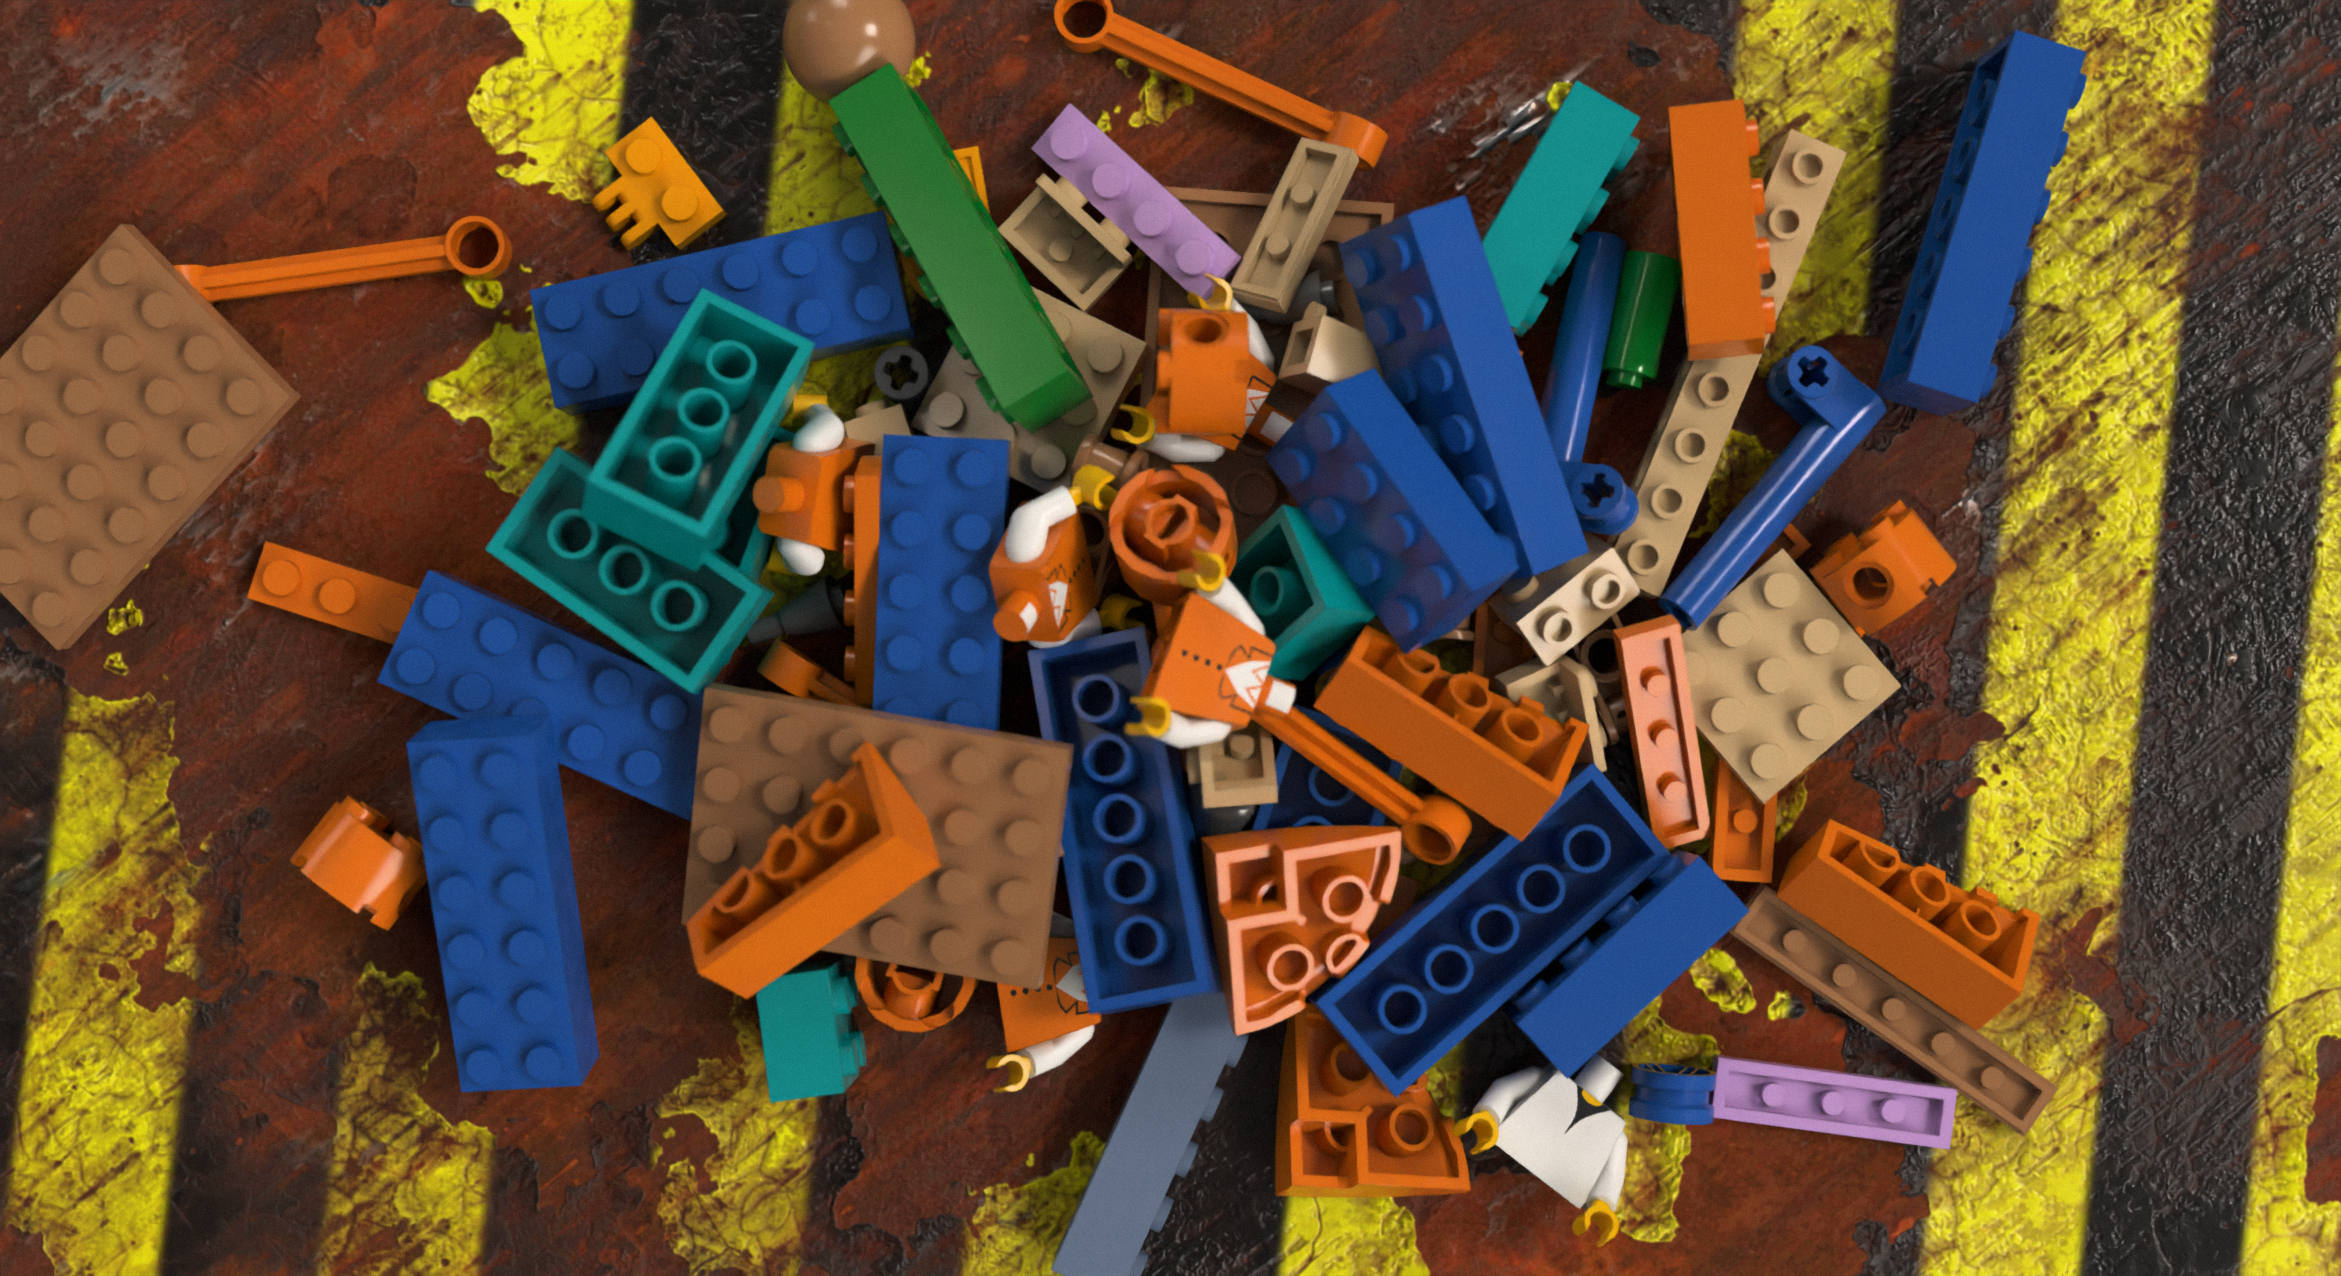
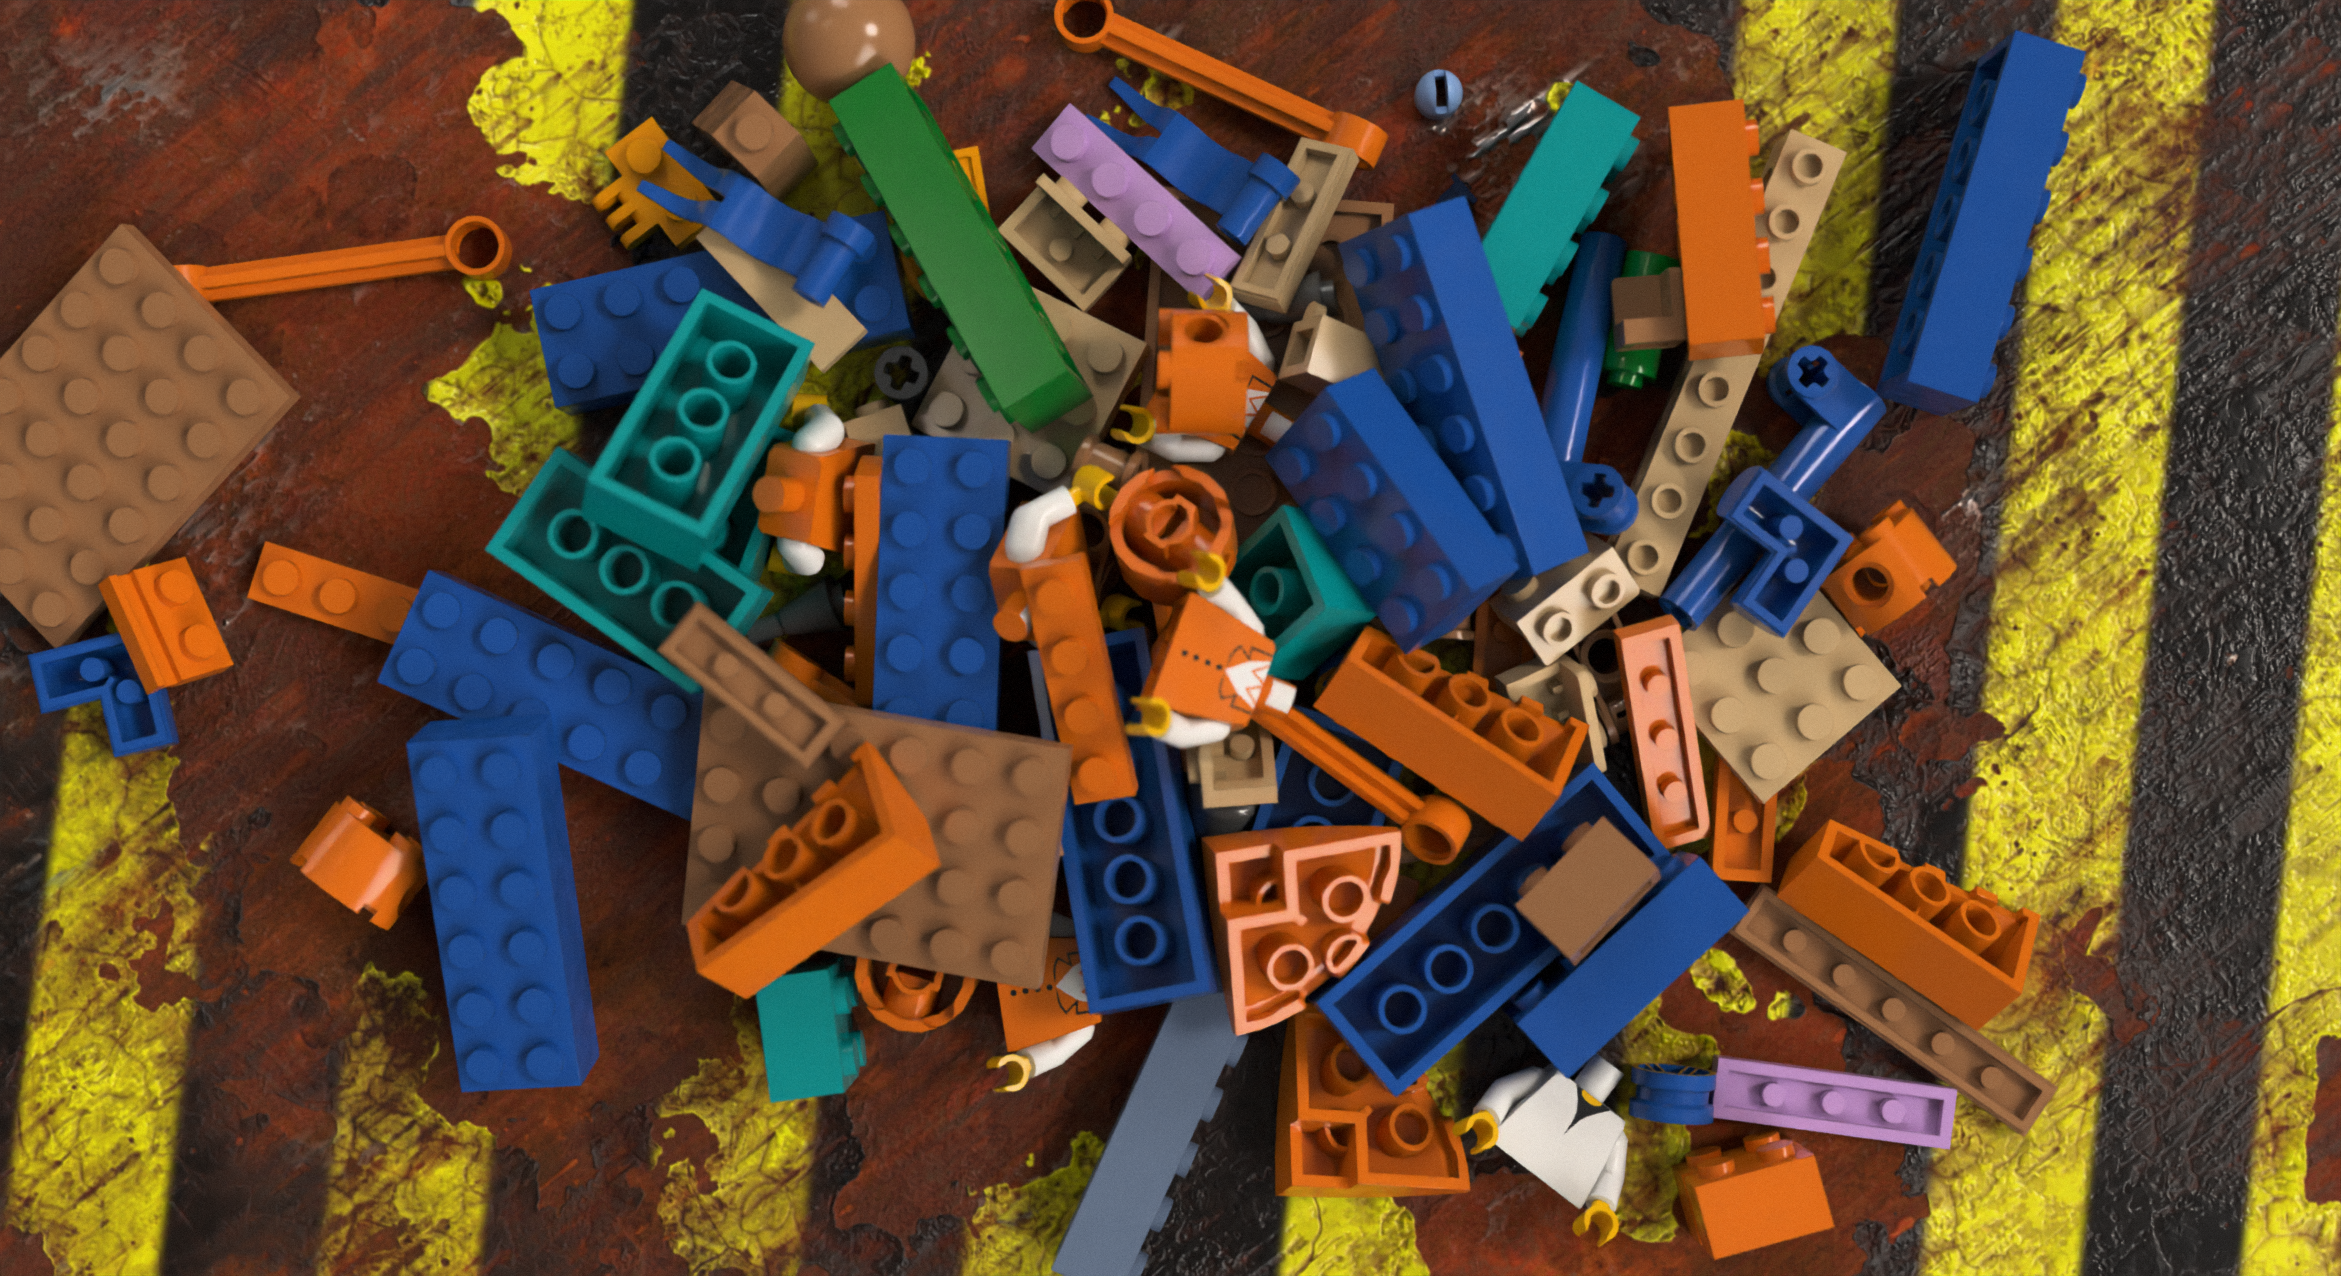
(106, 673): none -> blue brick
(165, 625): none -> orange plate
(752, 685): none -> medium nougat tile
(757, 140): none -> medium nougat slope
(768, 228): none -> blue flag
(830, 328): none -> tan tile
(1079, 677): none -> orange plate
(1202, 168): none -> blue flag
(1426, 95): none -> light blue hinge
(1457, 190): none -> dark blue piece
(1586, 889): none -> medium nougat brick
(1648, 311): none -> medium nougat panel
(1751, 1194): none -> orange piece
(1797, 543): none -> blue brick

